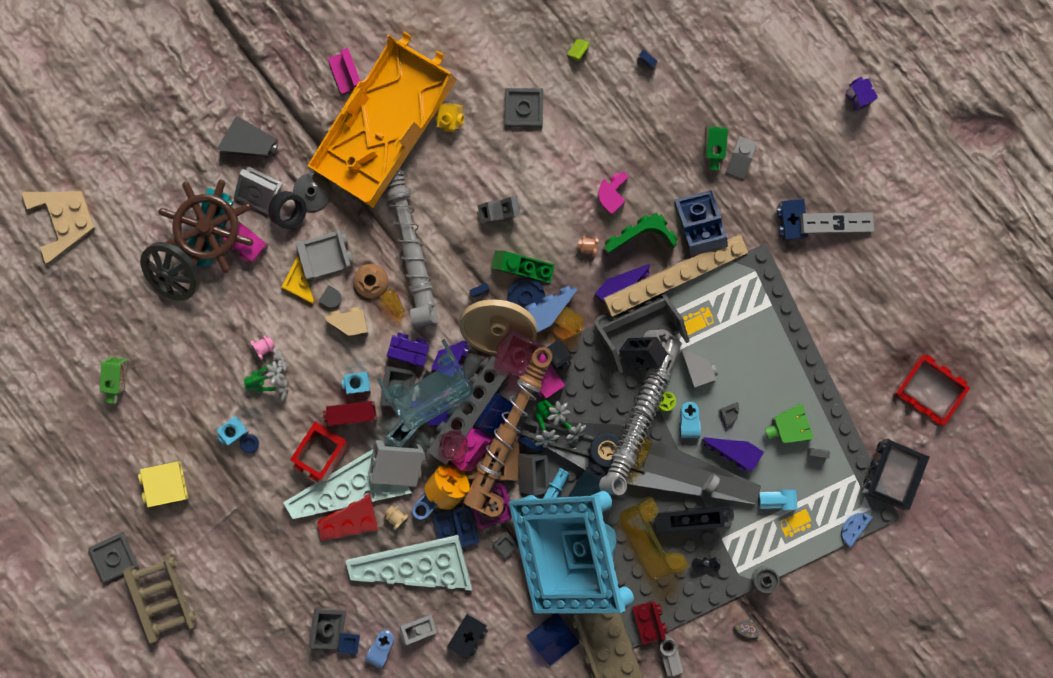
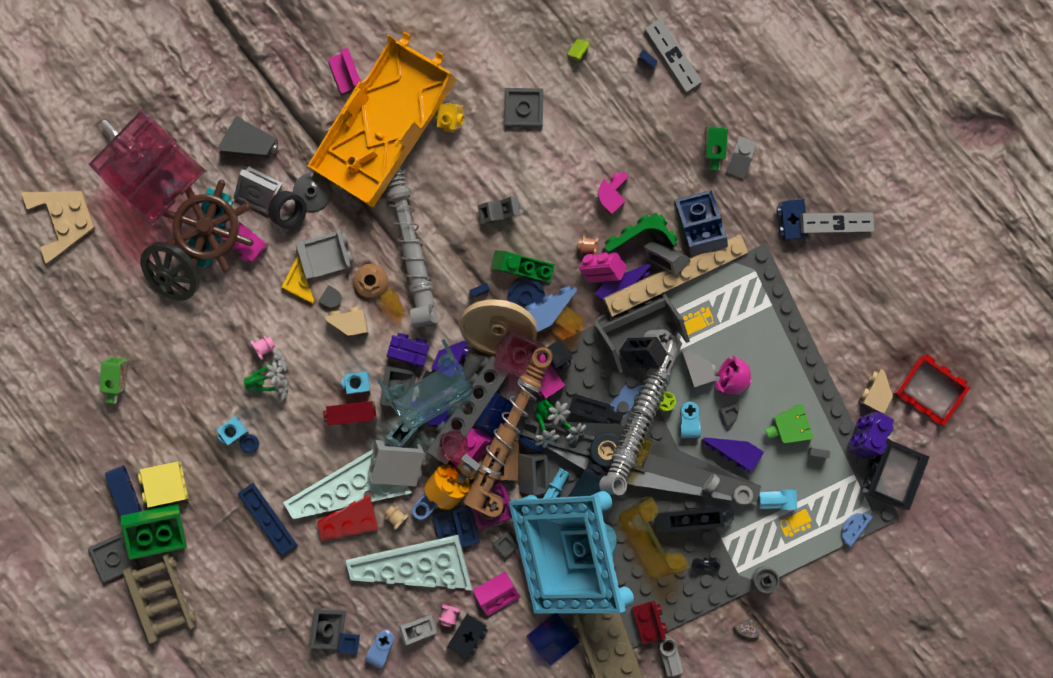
(123, 491): none -> dark blue beam
(145, 166): none -> clear pink piece
(153, 531): none -> green brick
(267, 519): none -> dark blue tile
(333, 460): red window -> none
(449, 615): none -> bright pink brick
(468, 467): none -> dark grey plate
(496, 593): none -> dark pink panel
(593, 409): none -> black hinge
(602, 267): none -> dark pink brick
(626, 394): none -> medium blue tile
(666, 257): none -> dark grey brick
(673, 55): none -> light grey tile
(734, 376): none -> dark pink cylinder
(742, 495): none -> light grey tile
(861, 93): dark purple brick -> none
(871, 435): none -> dark purple brick
(878, 393): none -> tan slope

